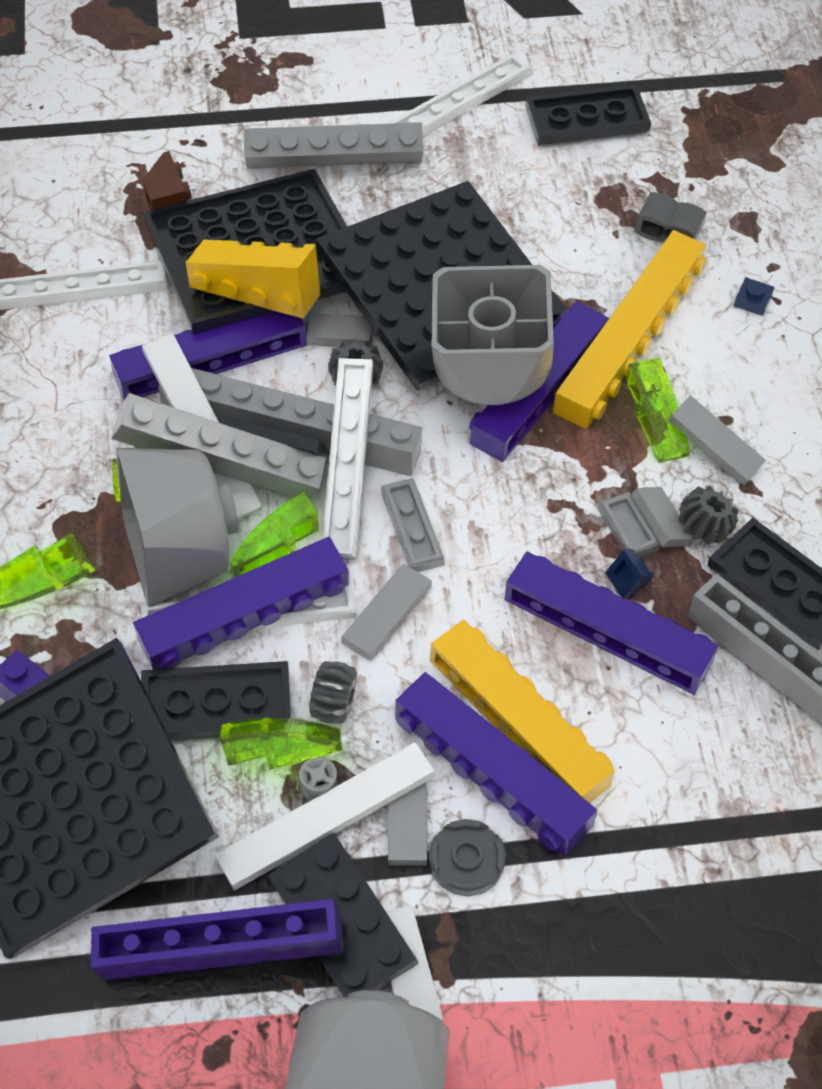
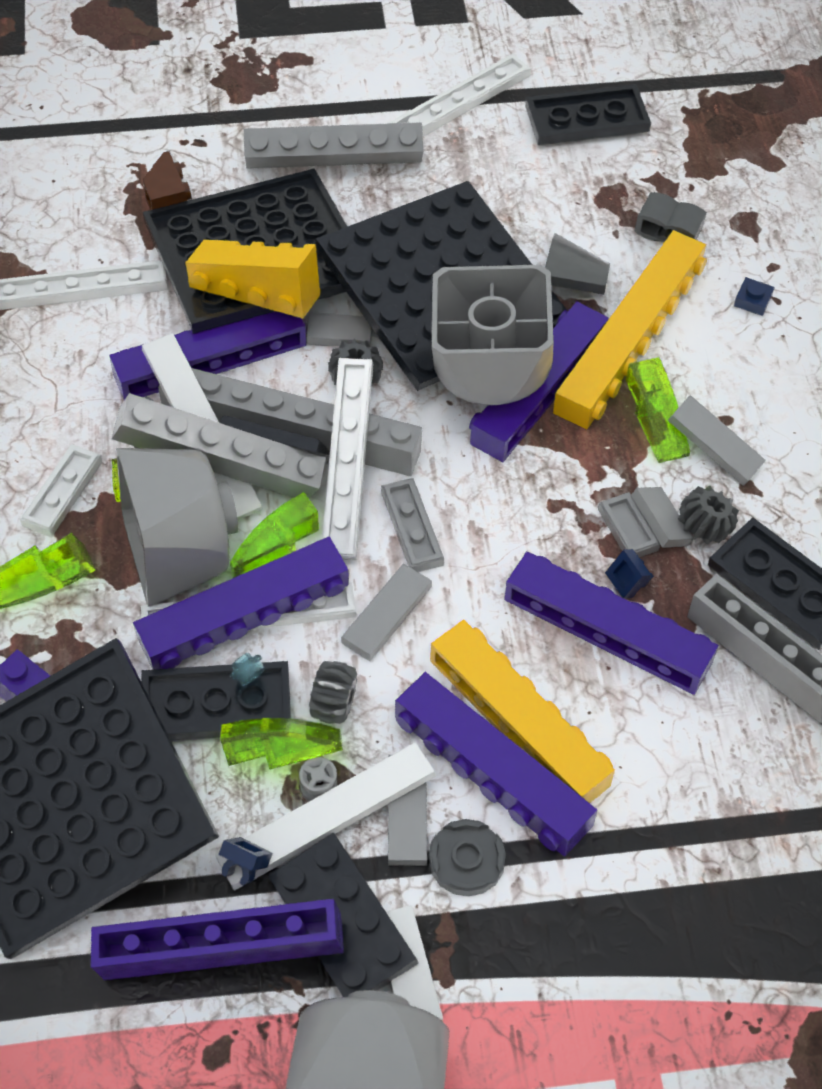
(61, 490): none -> white tile
(246, 855): none -> dark blue tile
(247, 669): none -> clear light blue plate
(576, 267): none -> dark grey slope

